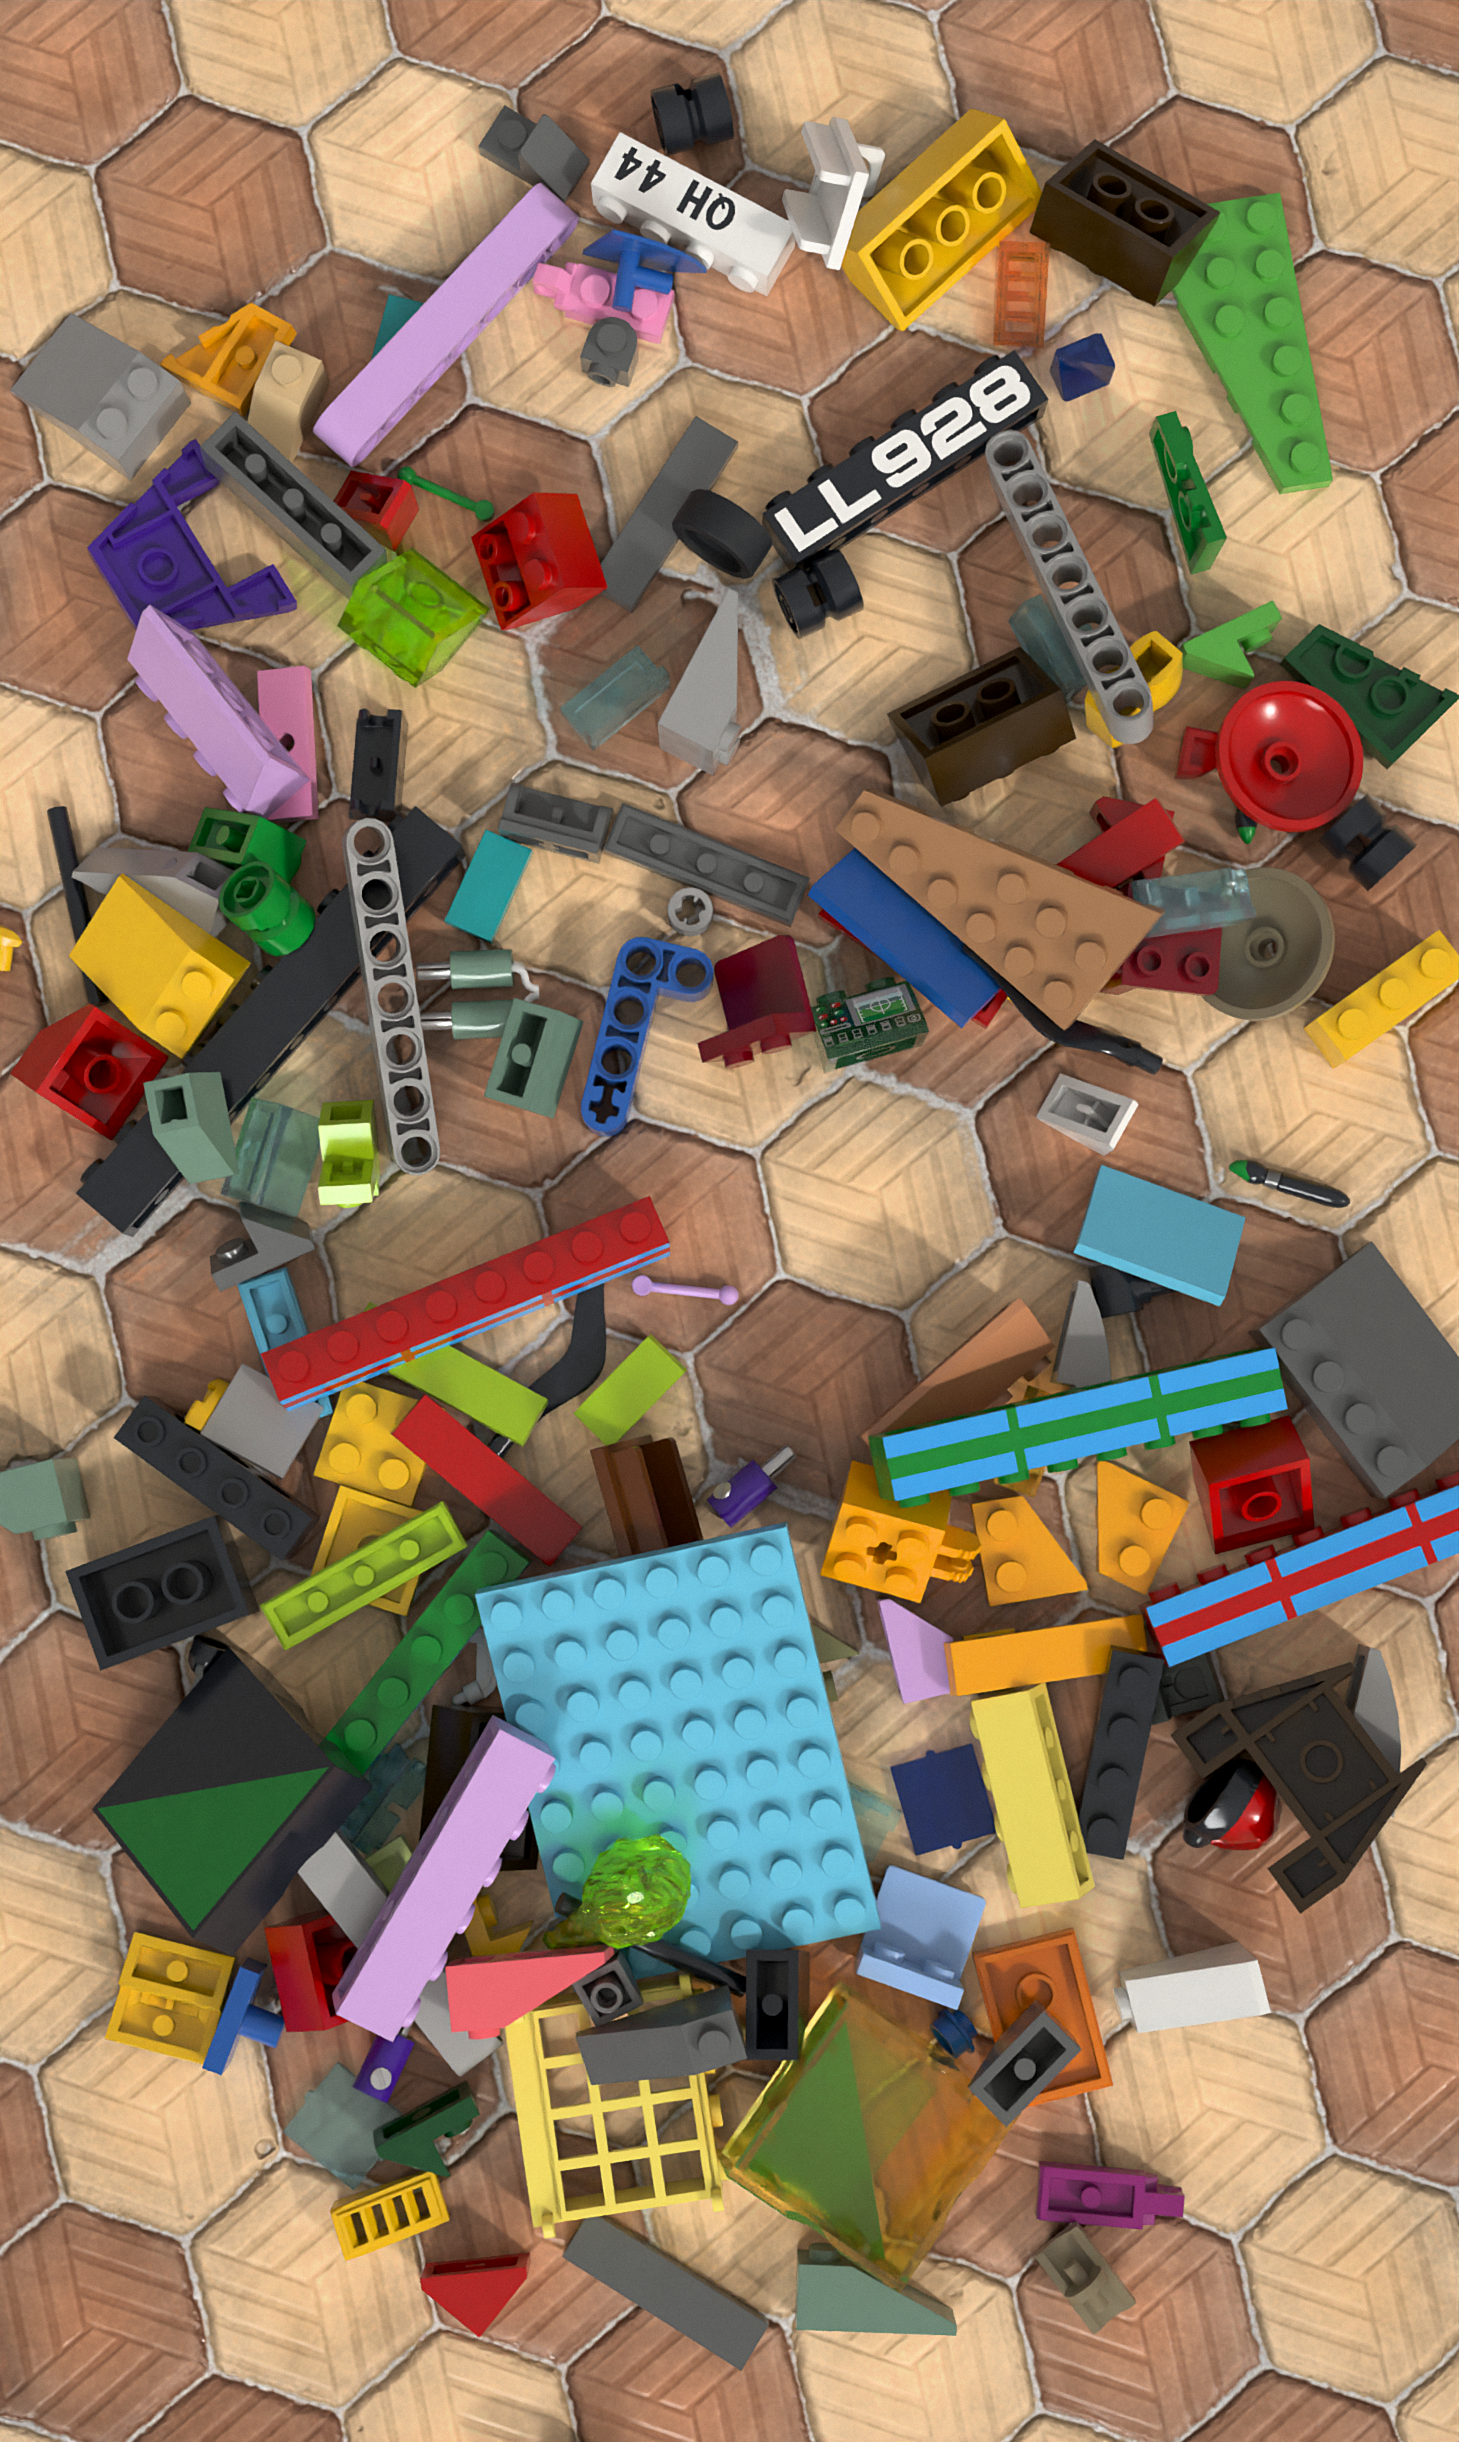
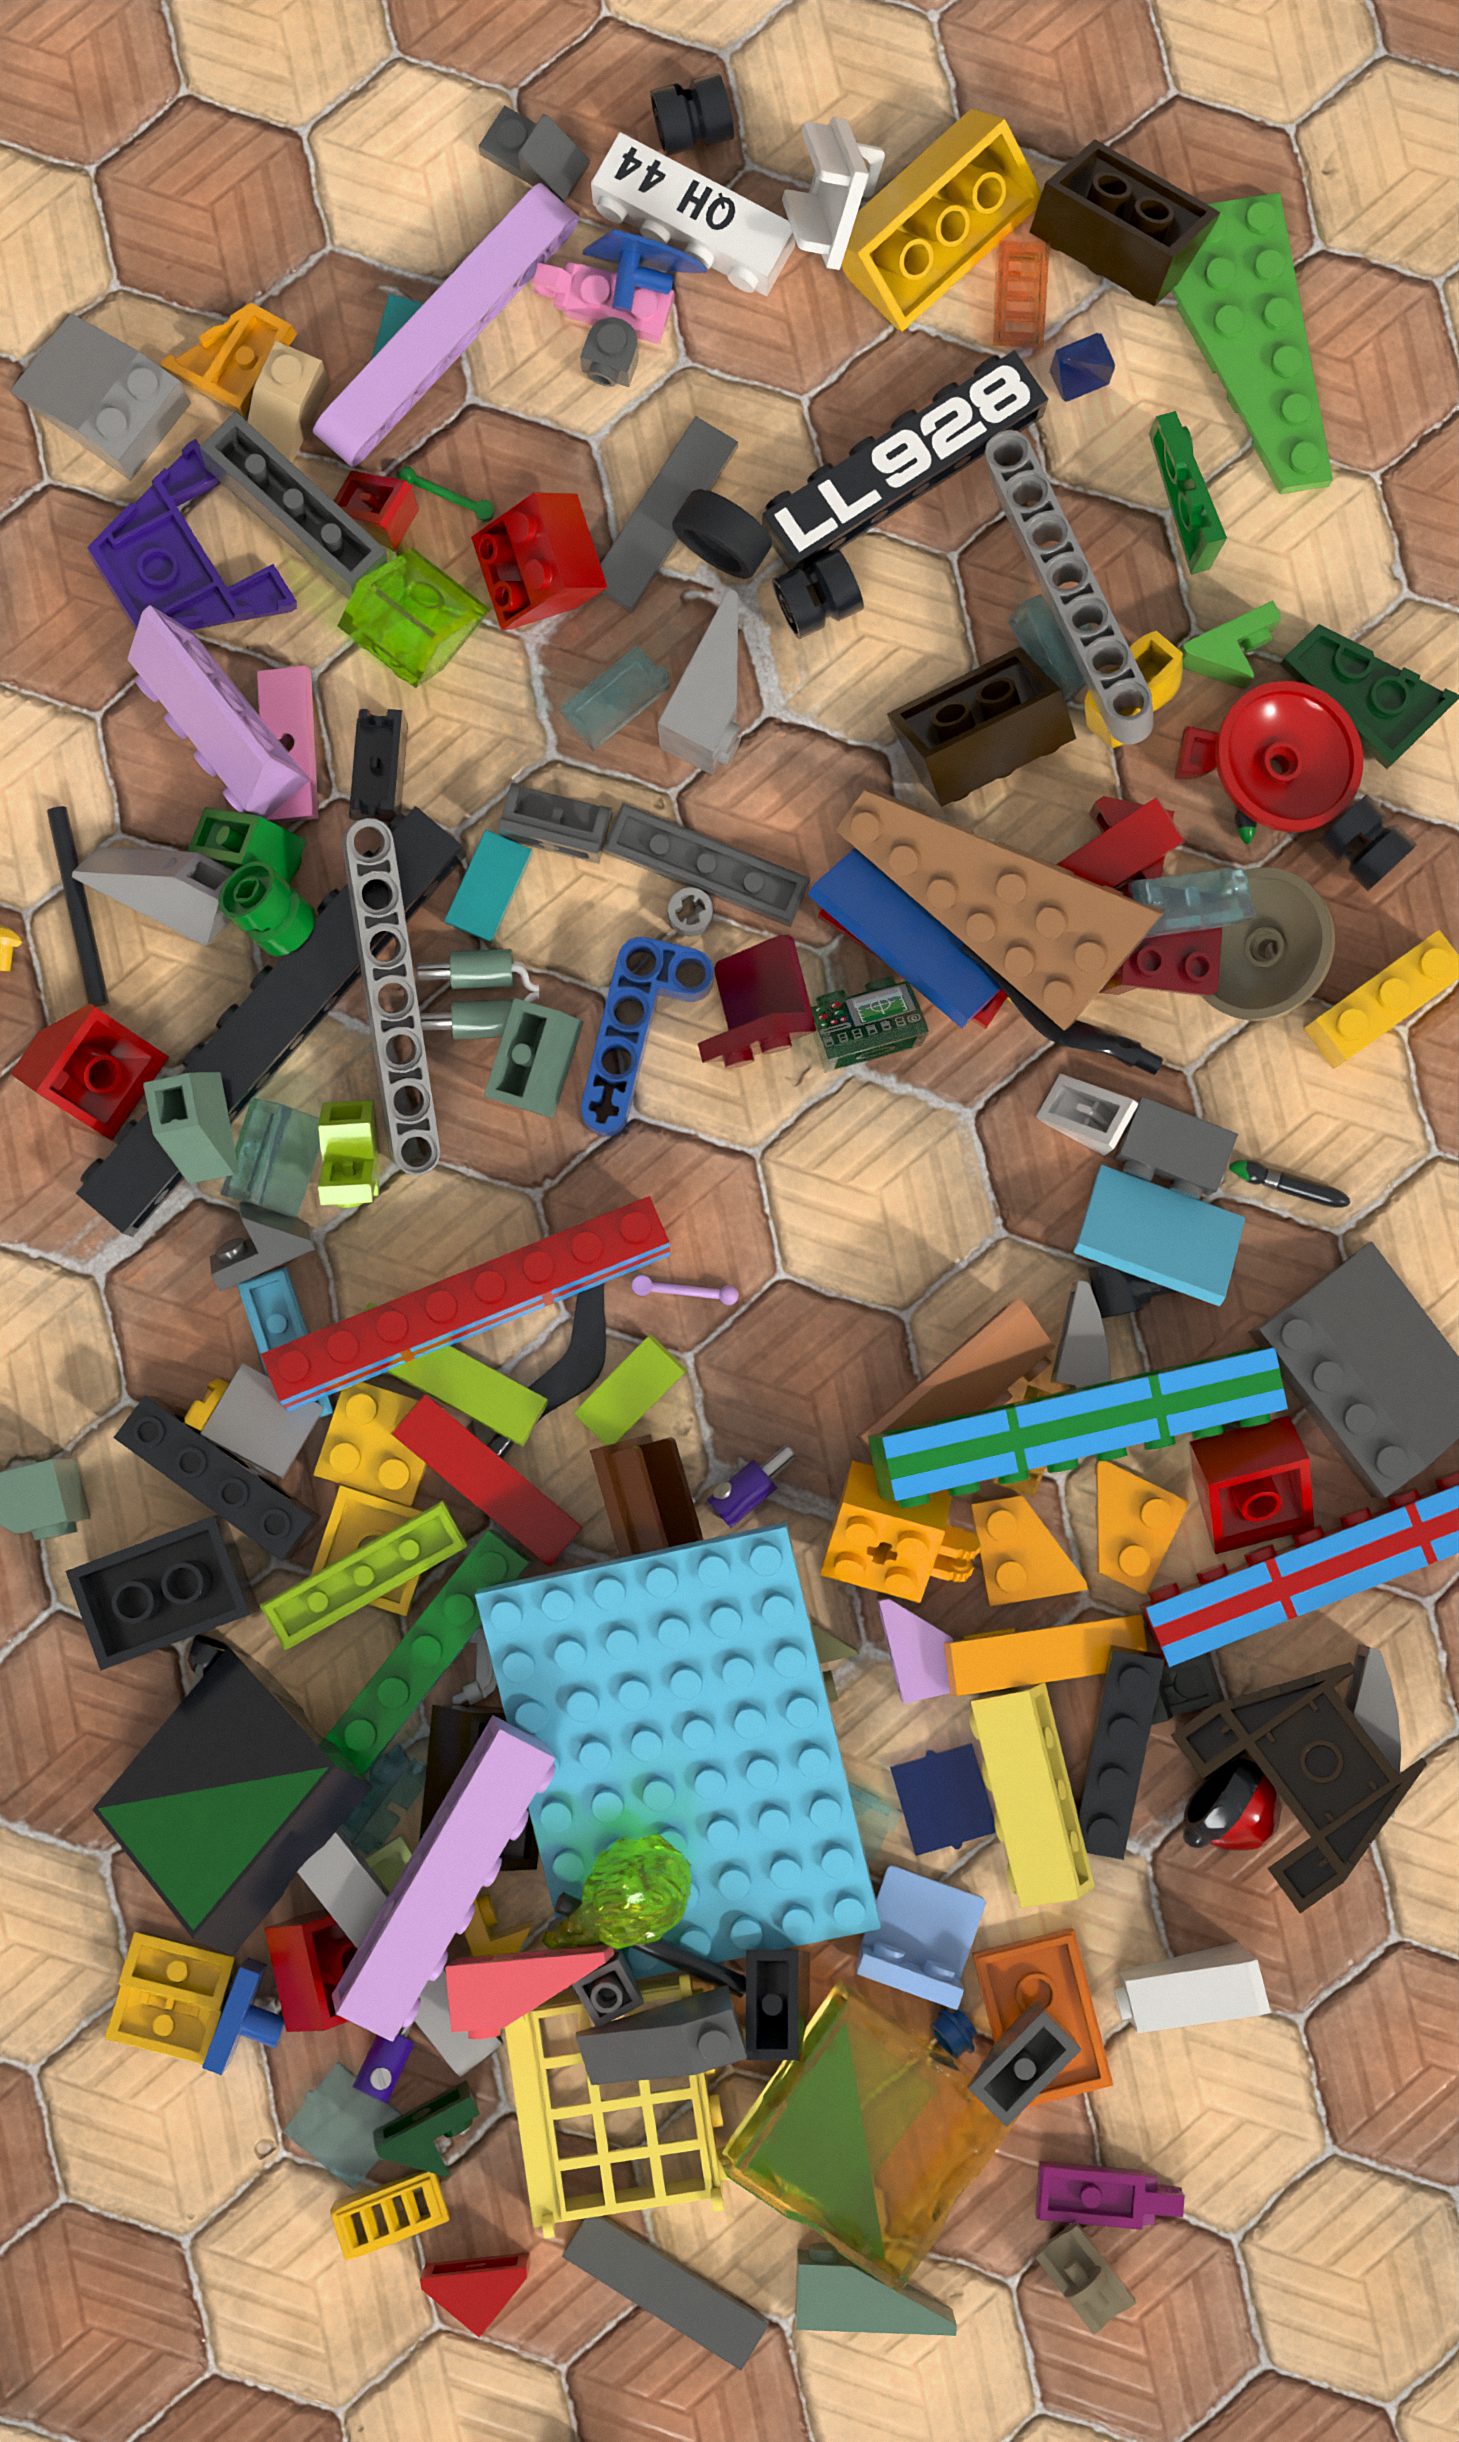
(157, 965): yellow slope -> none
(1175, 1148): none -> dark grey brick

